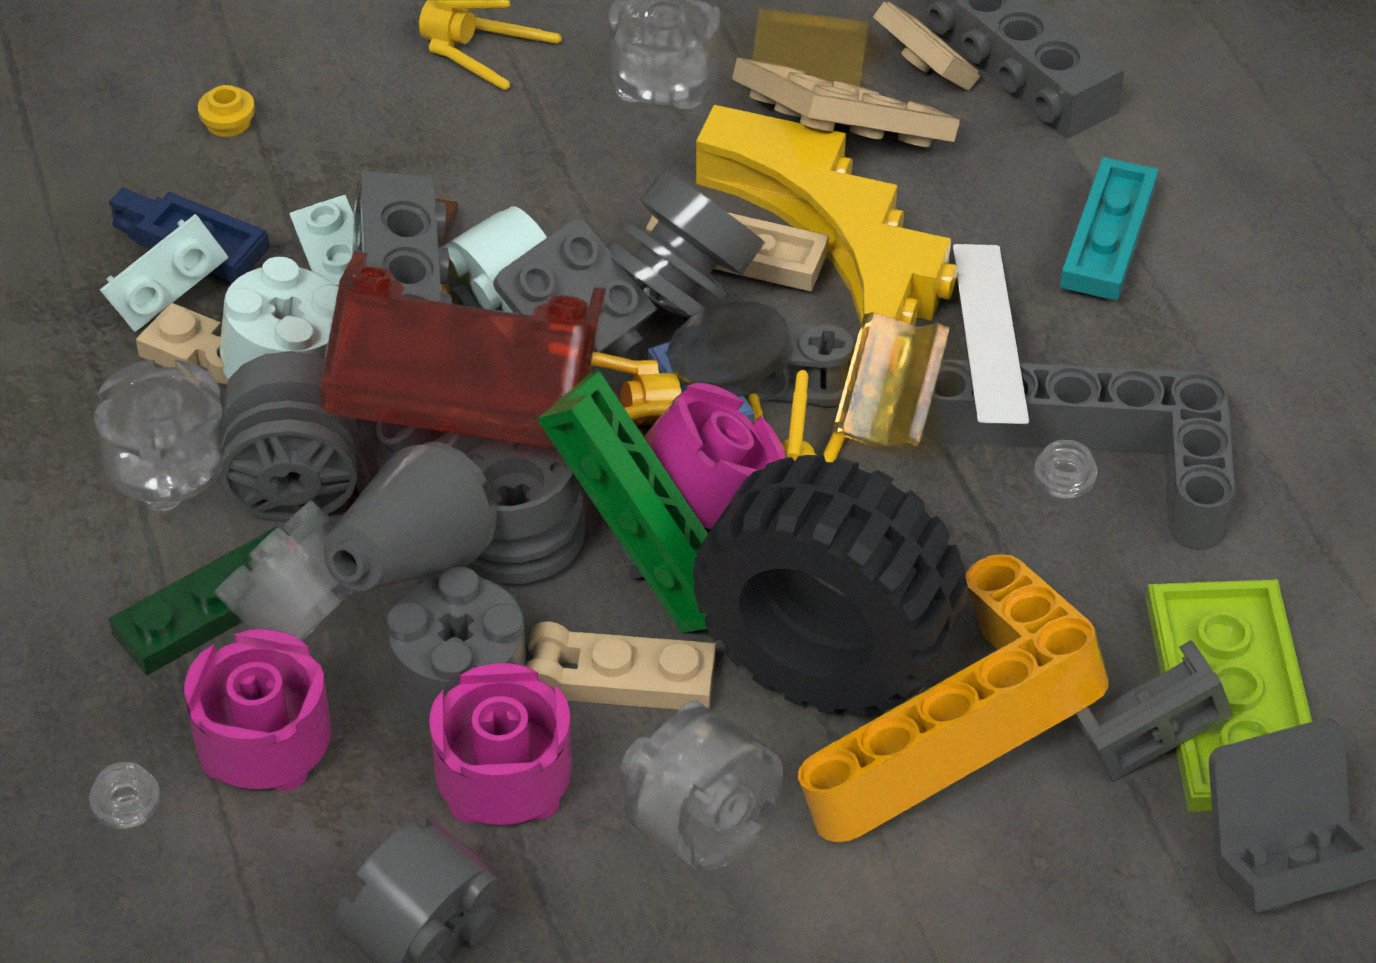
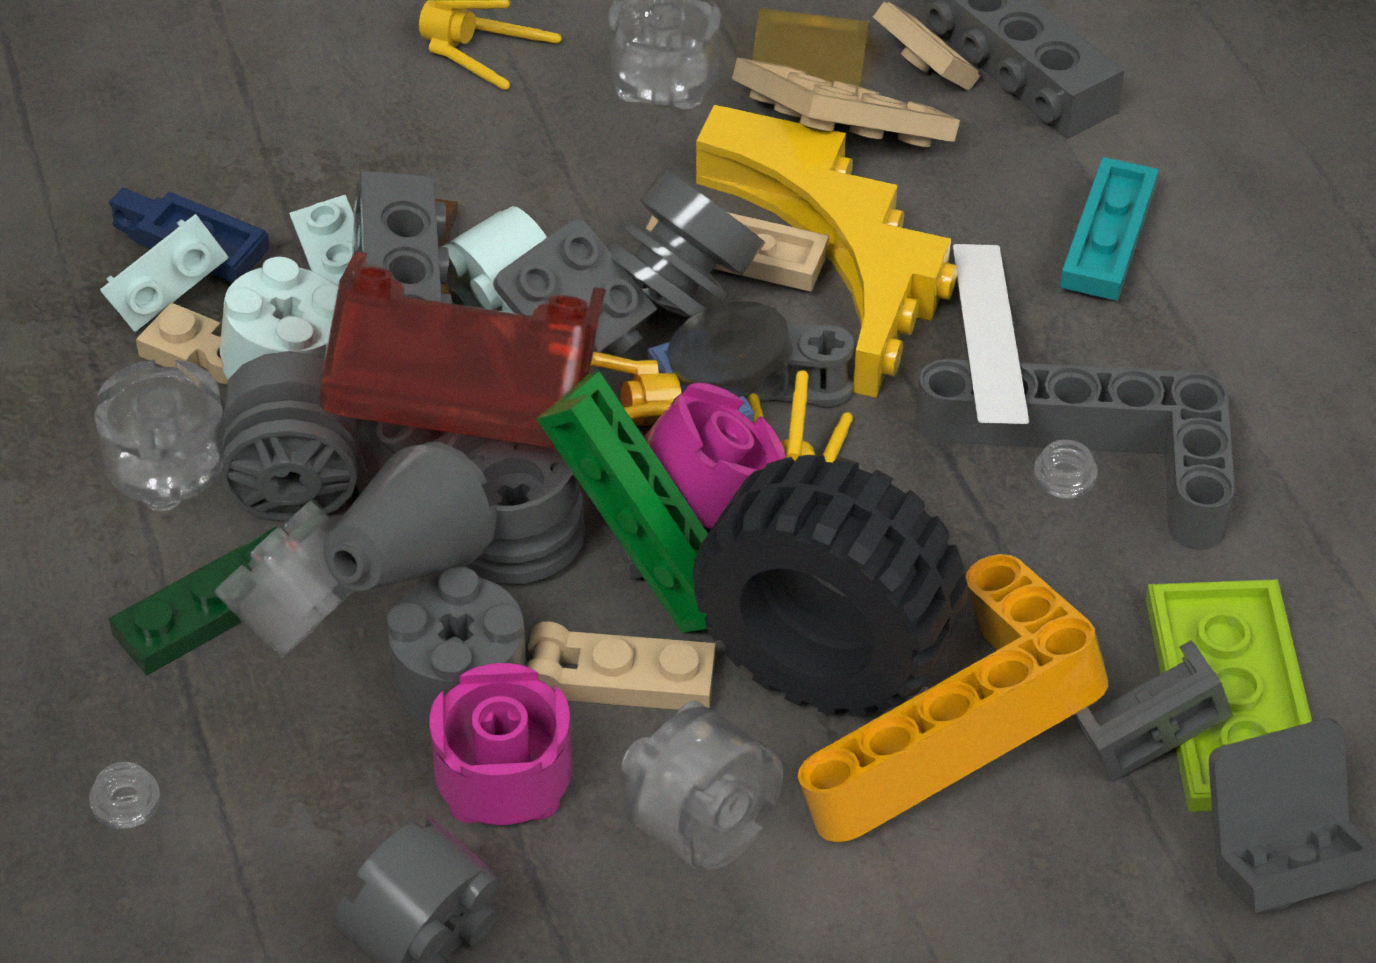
(226, 110): yellow plate -> none
(258, 711): dark pink brick -> none
(890, 382): clear yellow panel -> none

